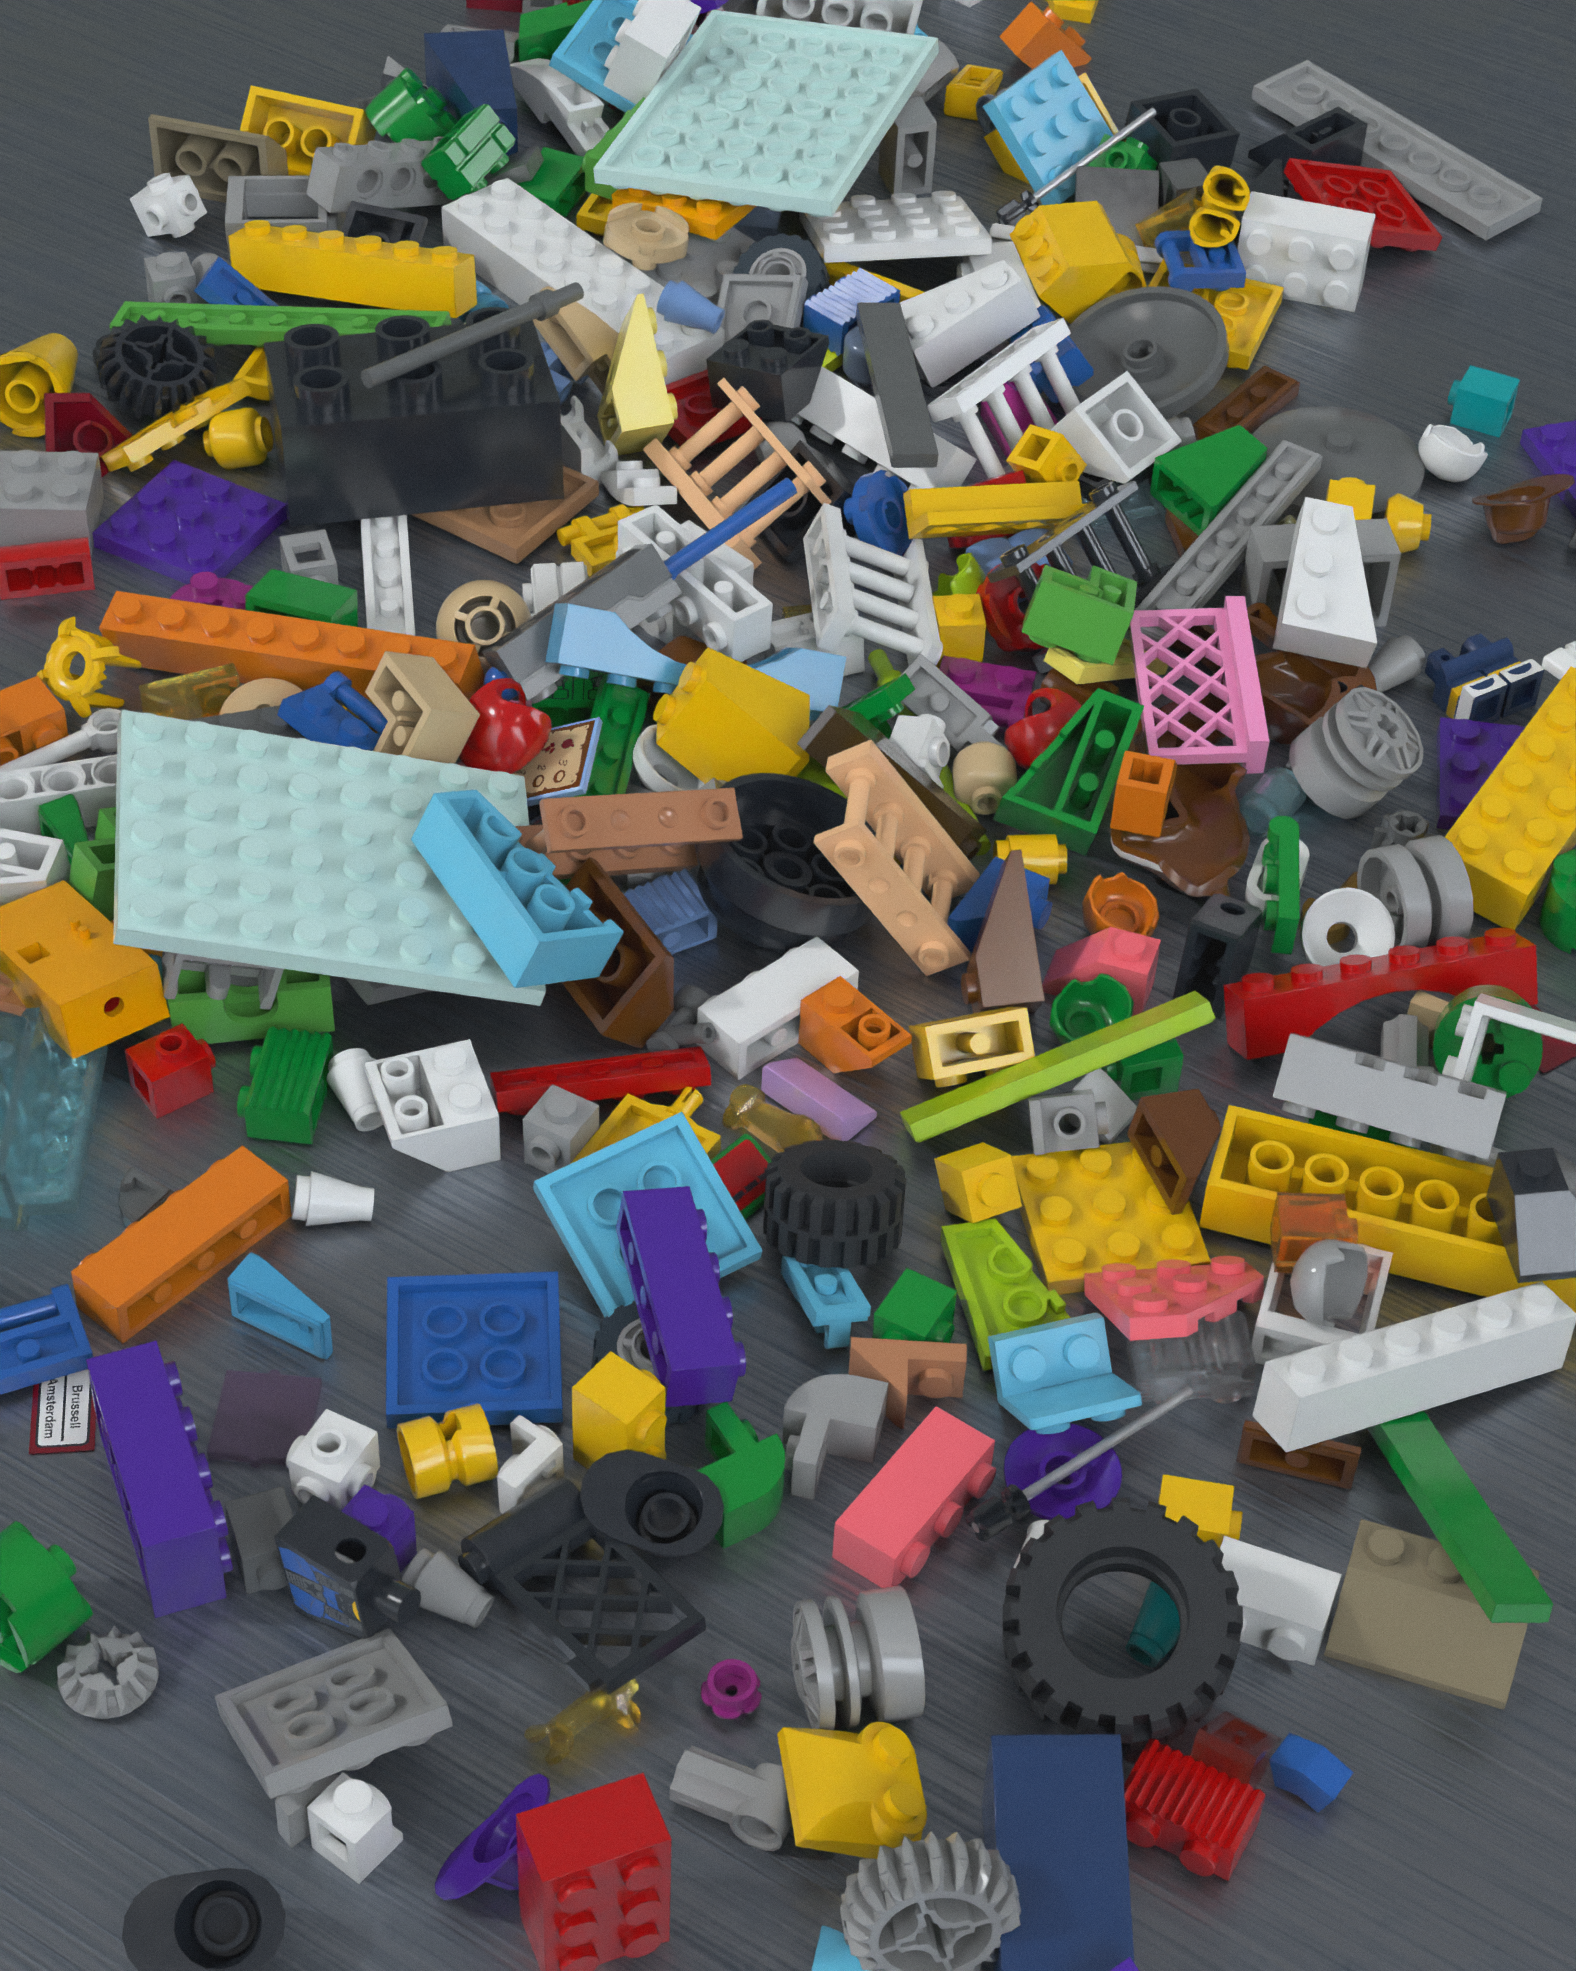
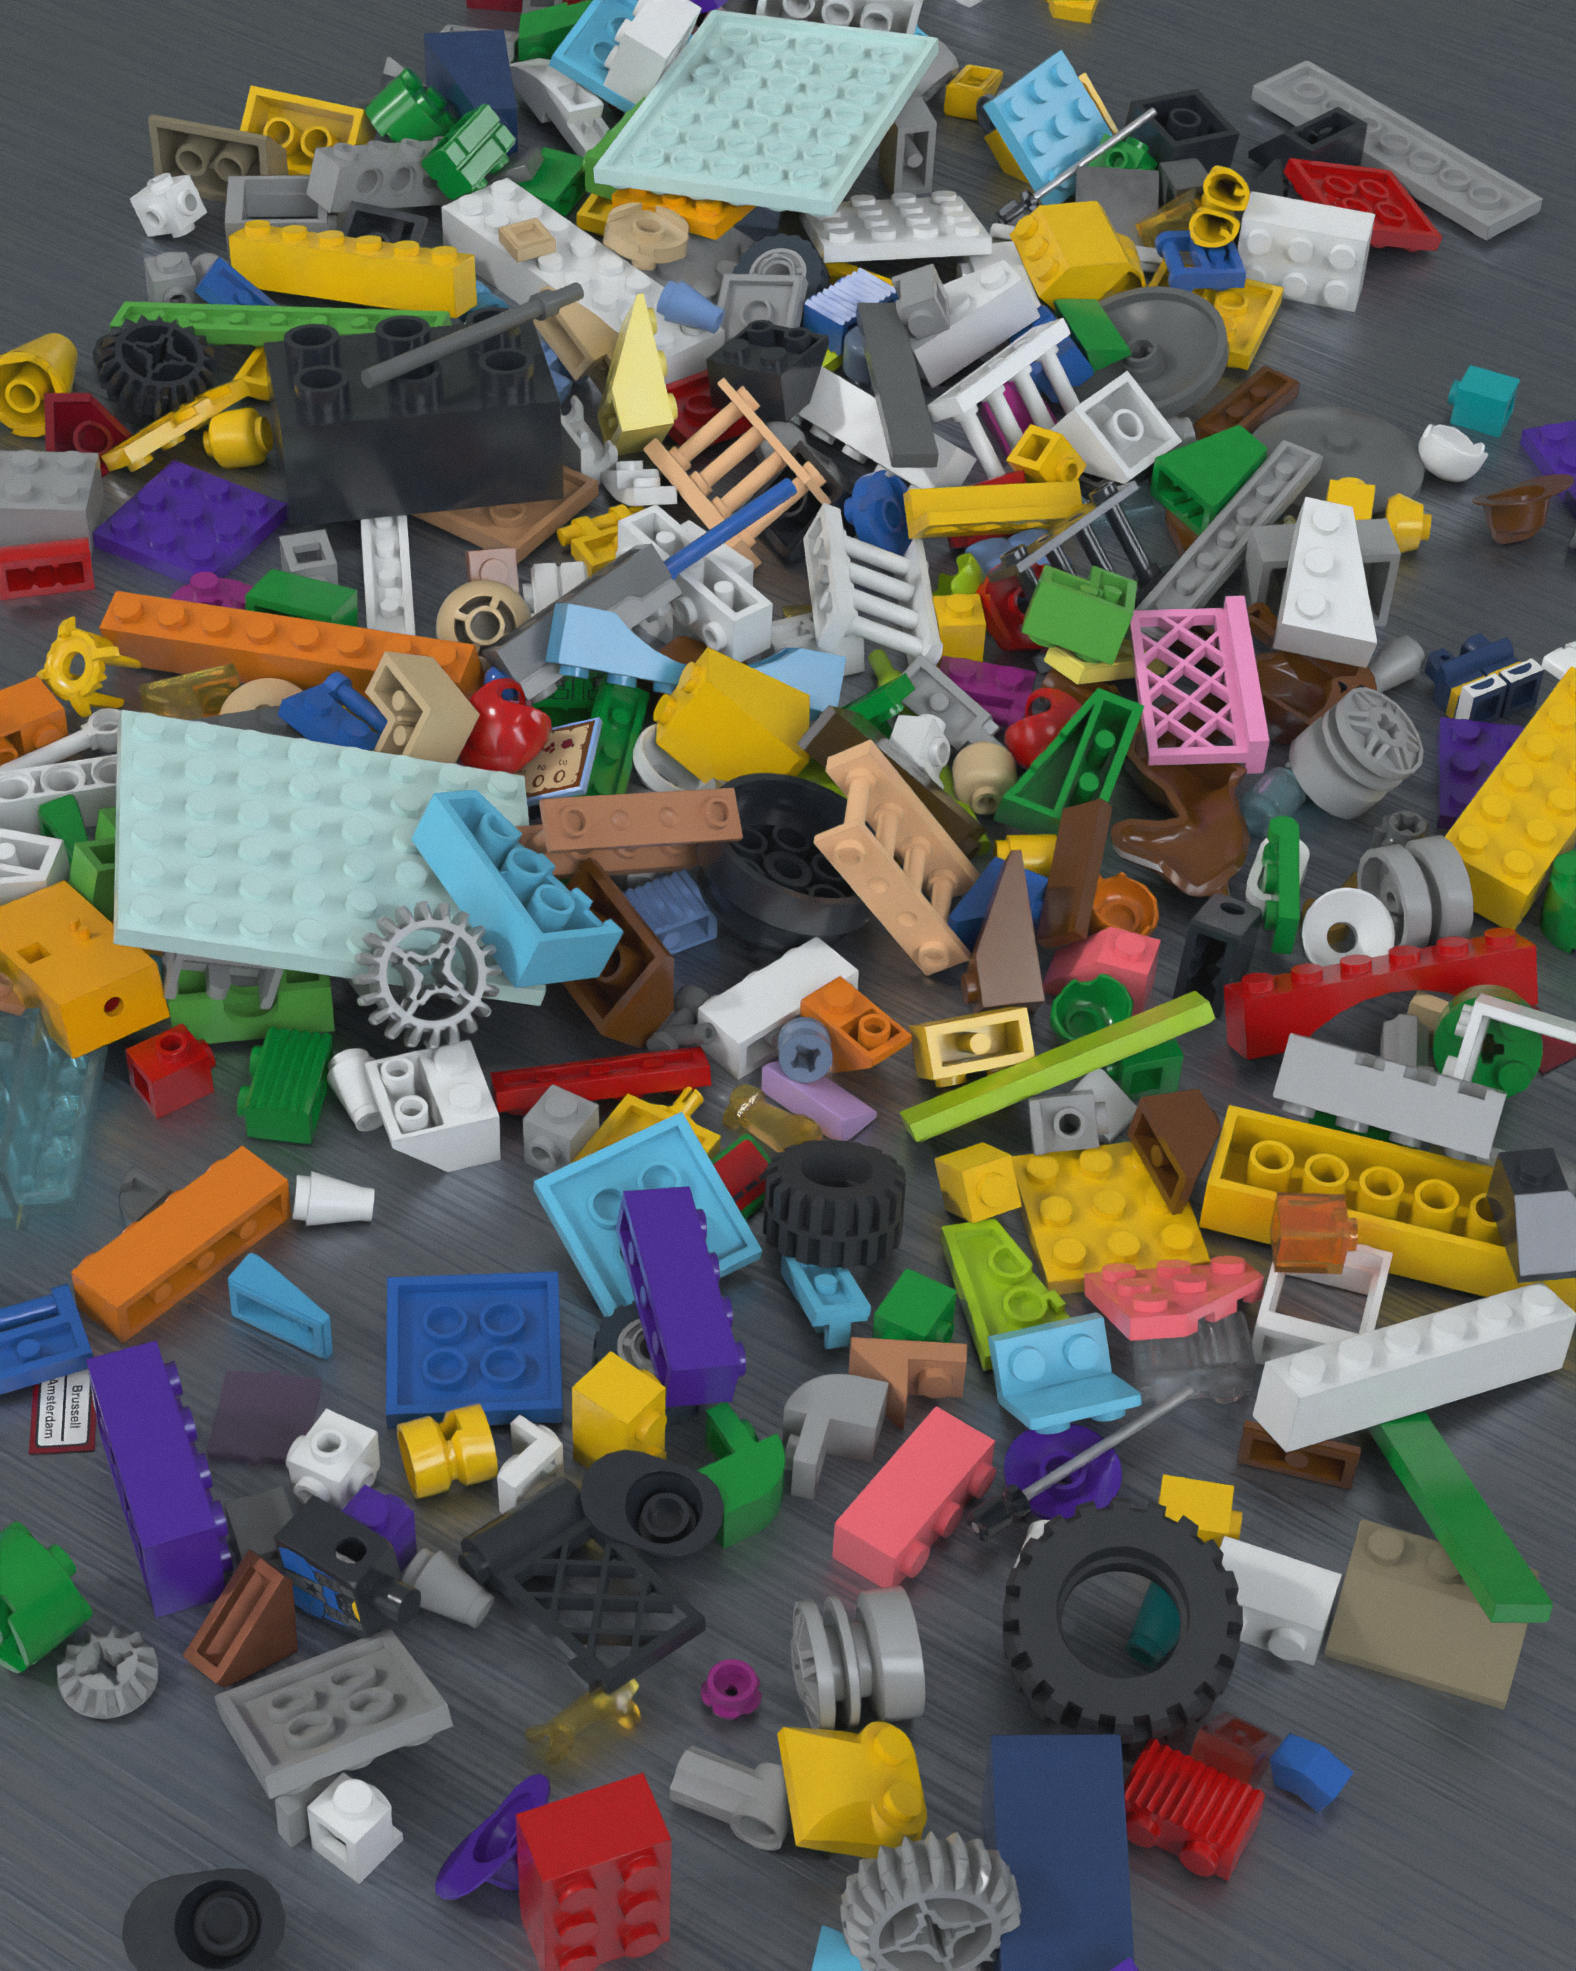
(248, 1624): none -> copper slope
(442, 953): none -> light grey gear
(493, 565): none -> brick
(527, 240): none -> tan tile
(804, 1037): none -> sand blue wheel
(922, 301): none -> light grey brick
(1039, 34): orange slope -> none
(1074, 874): none -> reddish brown tile
(1092, 331): none -> green slope
(1142, 793): orange slope -> none
(1329, 1281): light grey hair -> none

